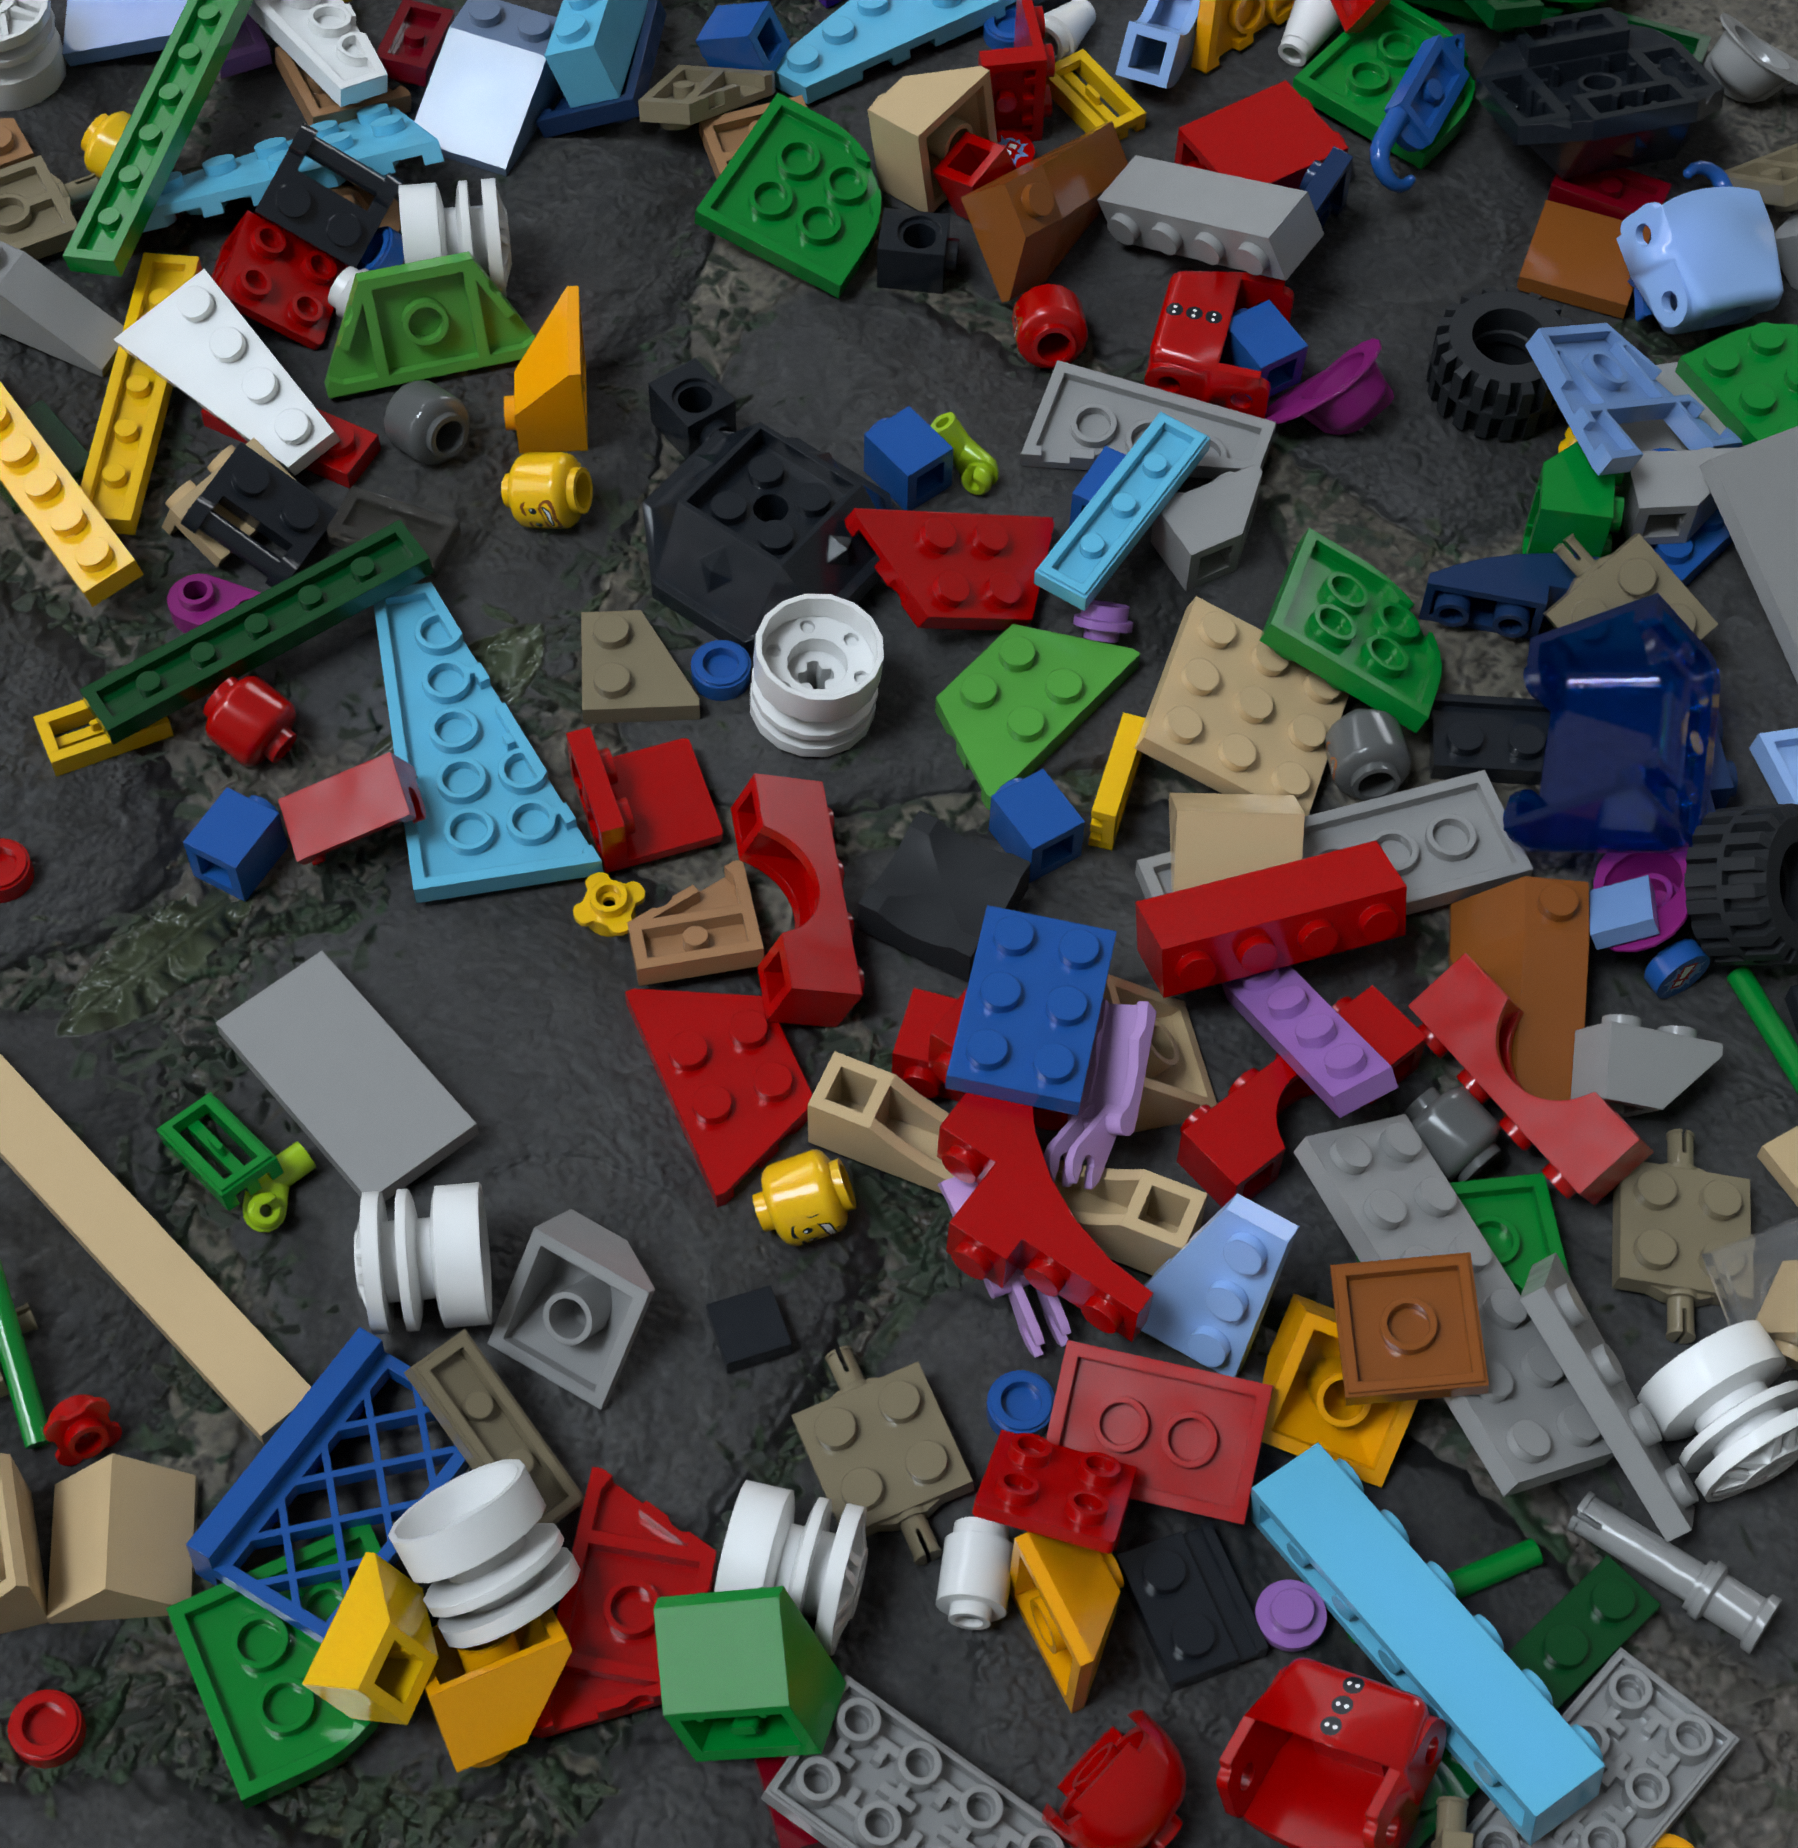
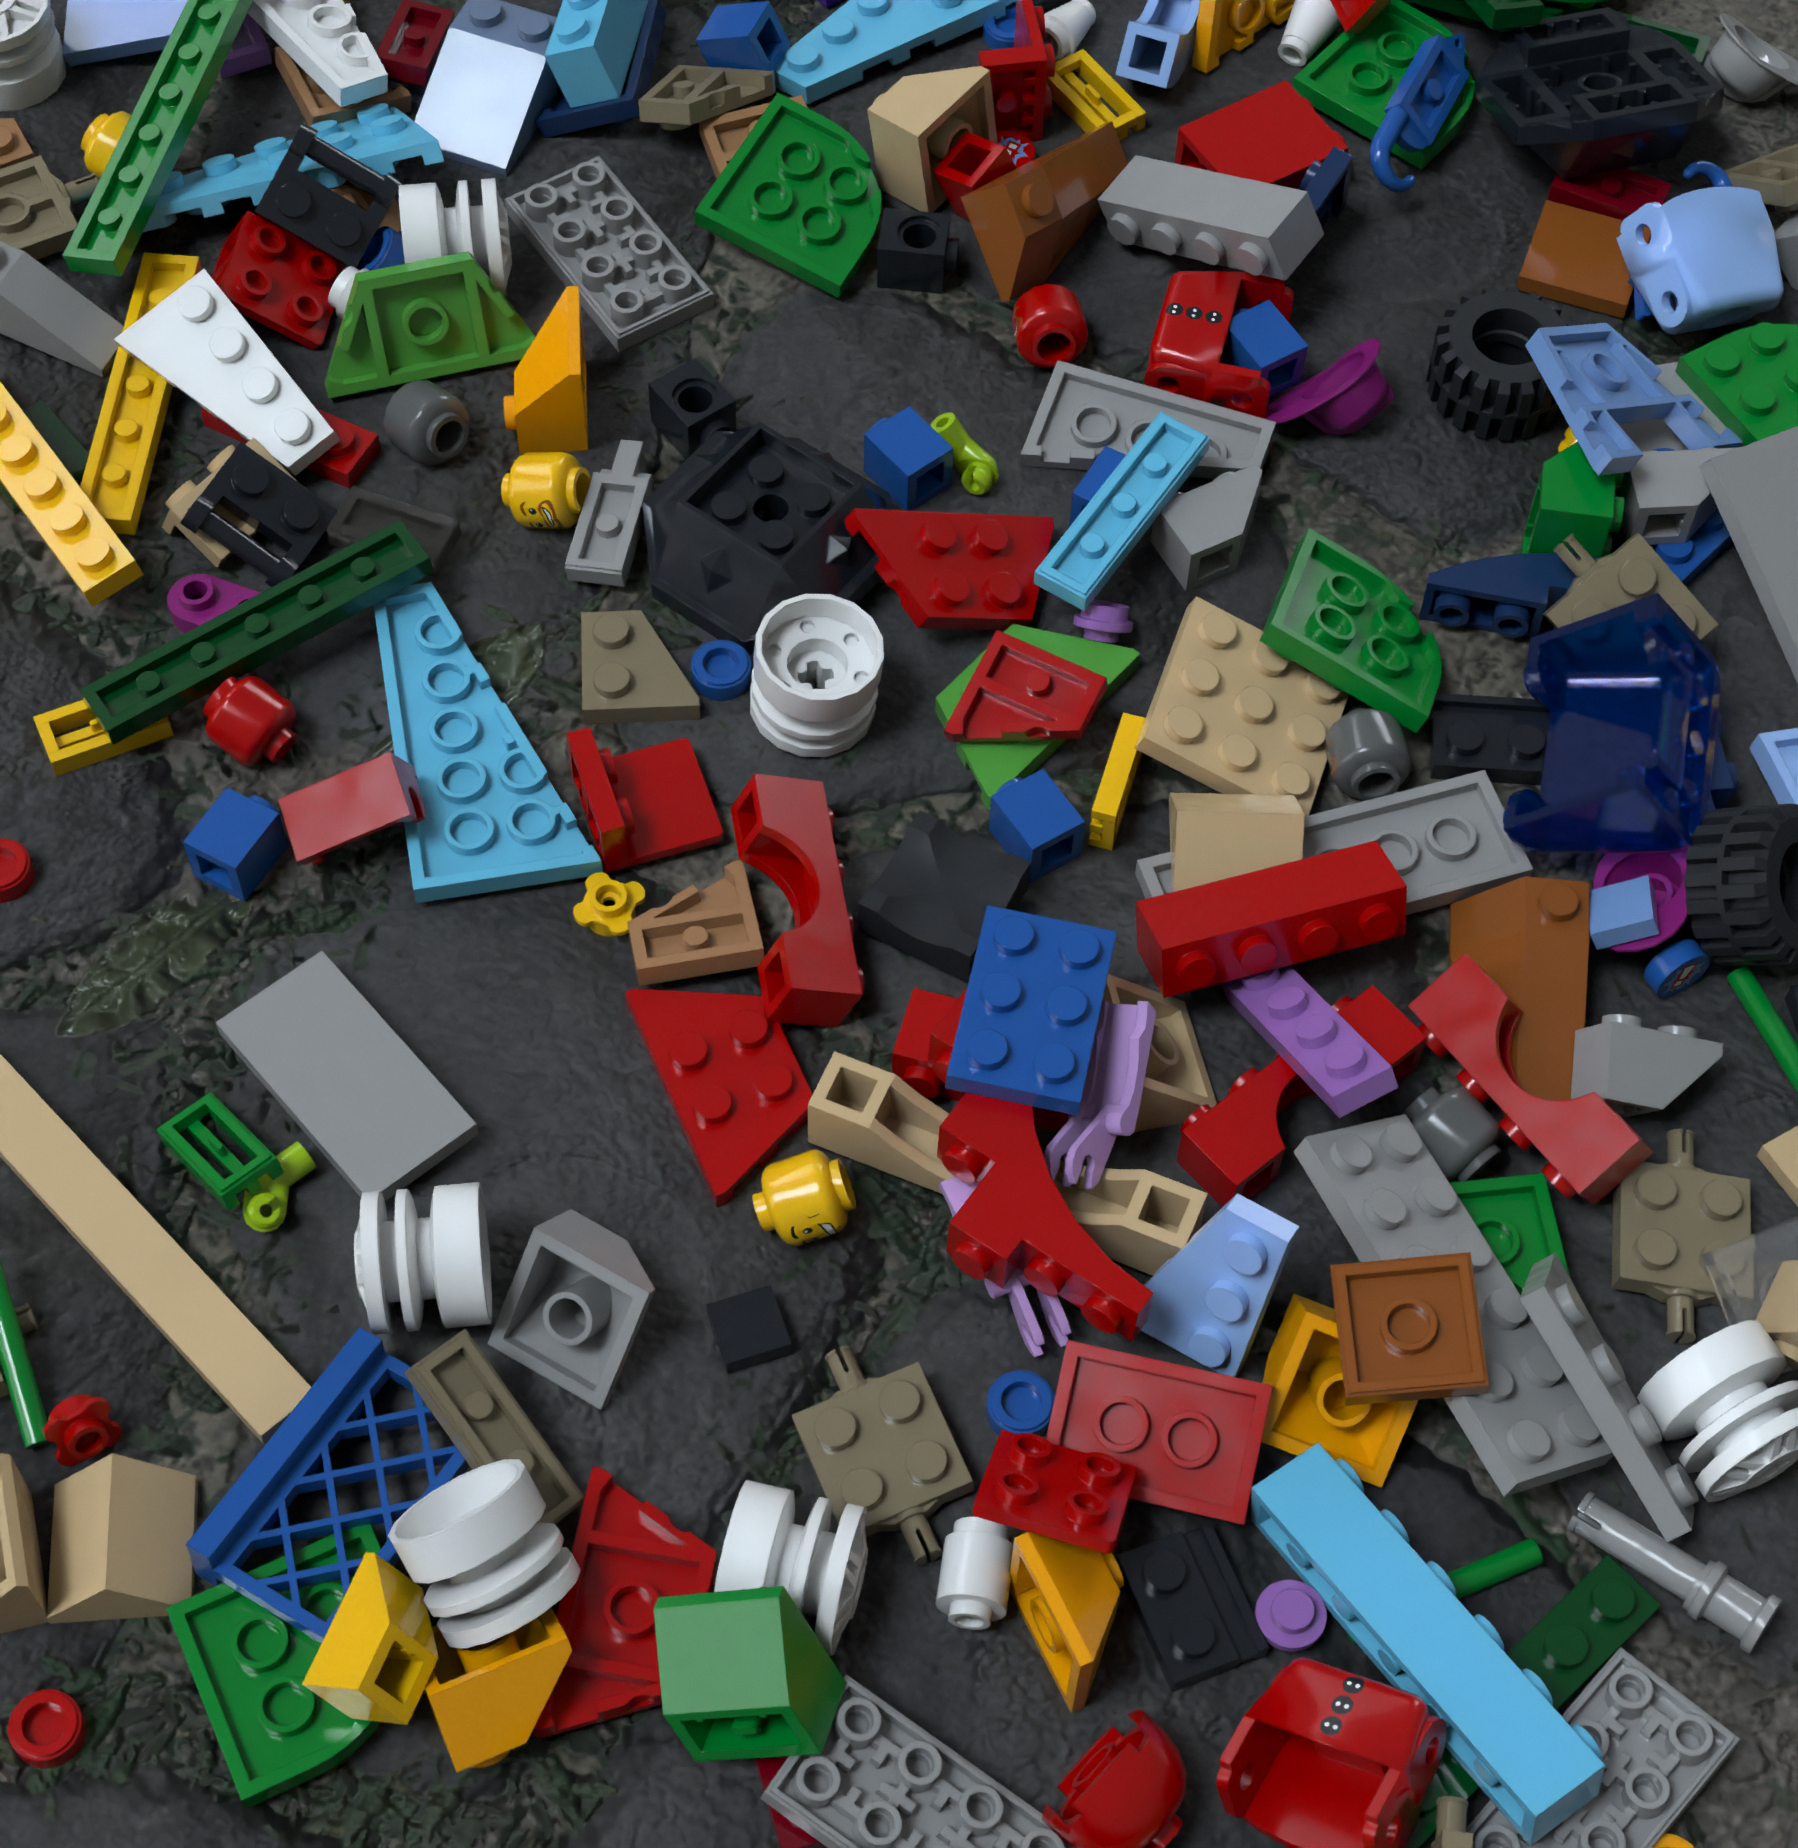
(611, 519): none -> light grey hinge
(612, 250): none -> light grey tile
(1024, 696): none -> red wing

